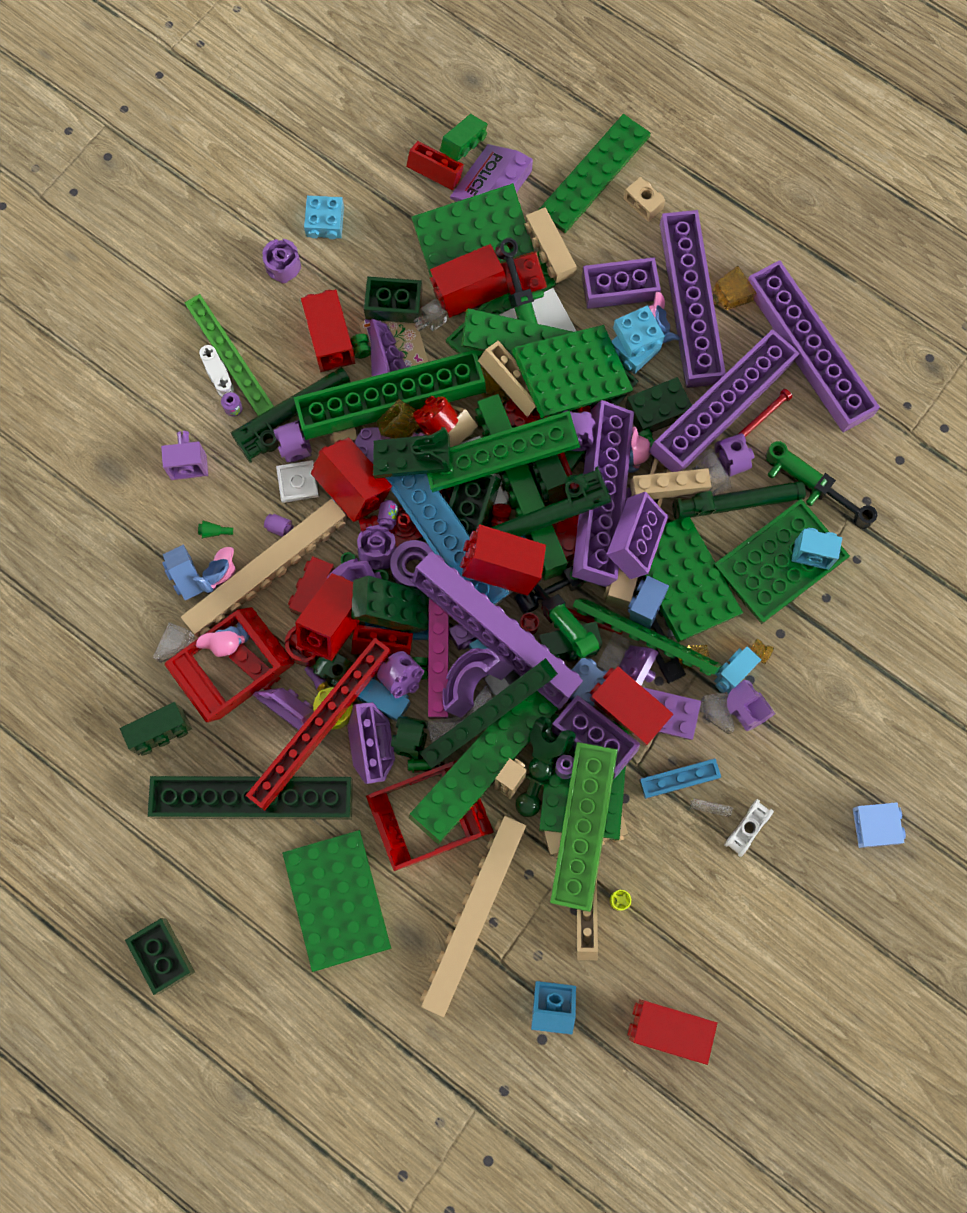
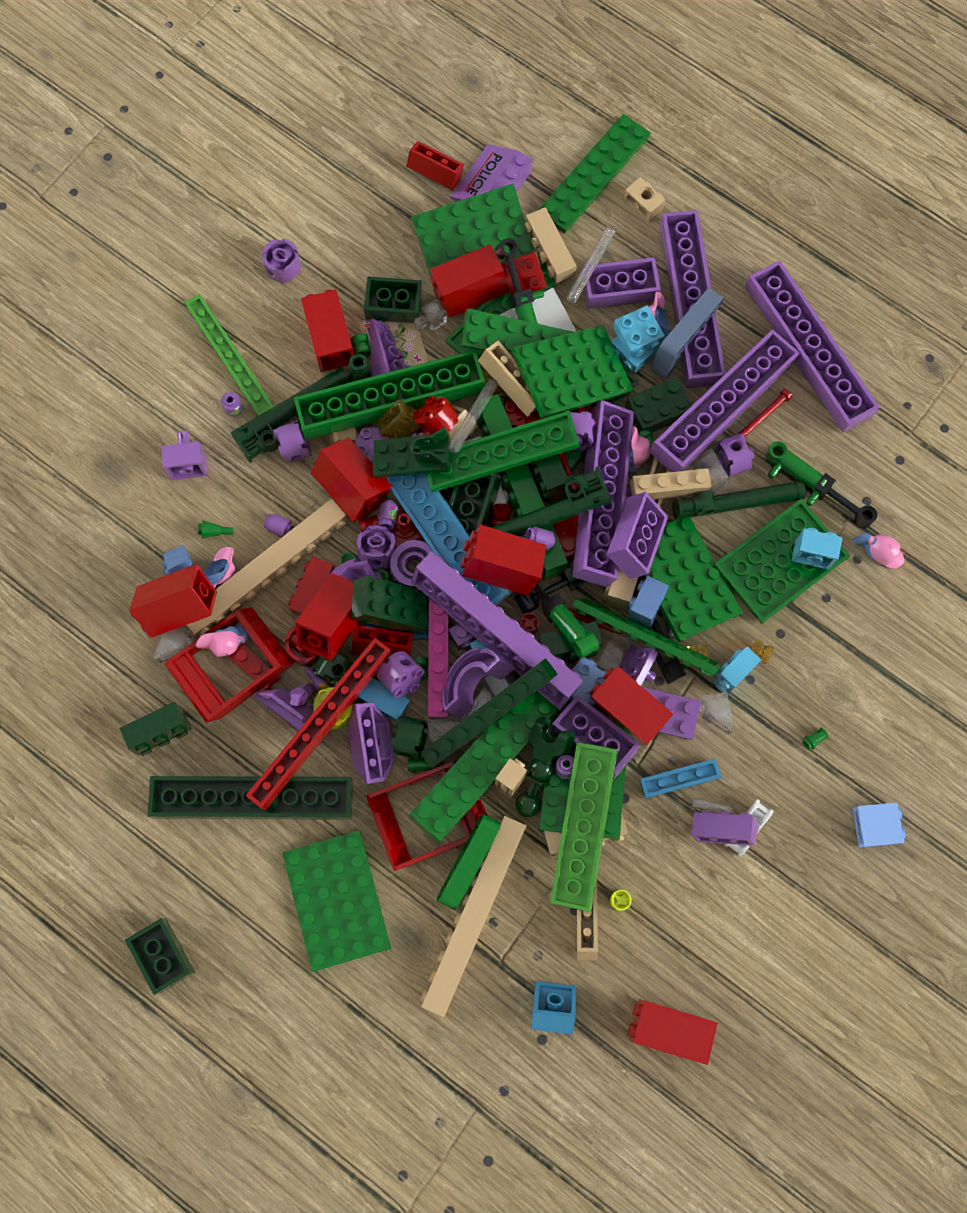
(173, 601): none -> red brick
(216, 370): white piece -> none
(296, 481): white plate -> none
(301, 694): none -> medium lavender hinge
(324, 217): medium azure brick -> none
(359, 368): none -> dark green plant
(463, 137): green brick -> none
(468, 861): none -> green beam
(473, 415): none -> clear axle
(542, 536): none -> medium lavender brick
(590, 264): none -> clear axle
(684, 332): none -> sand blue beam
(724, 828): none -> medium lavender brick
(733, 290): clear yellow torso -> none
(748, 705): medium lavender brick -> none
(815, 738): none -> green pin
(881, 549): none -> bright pink hair

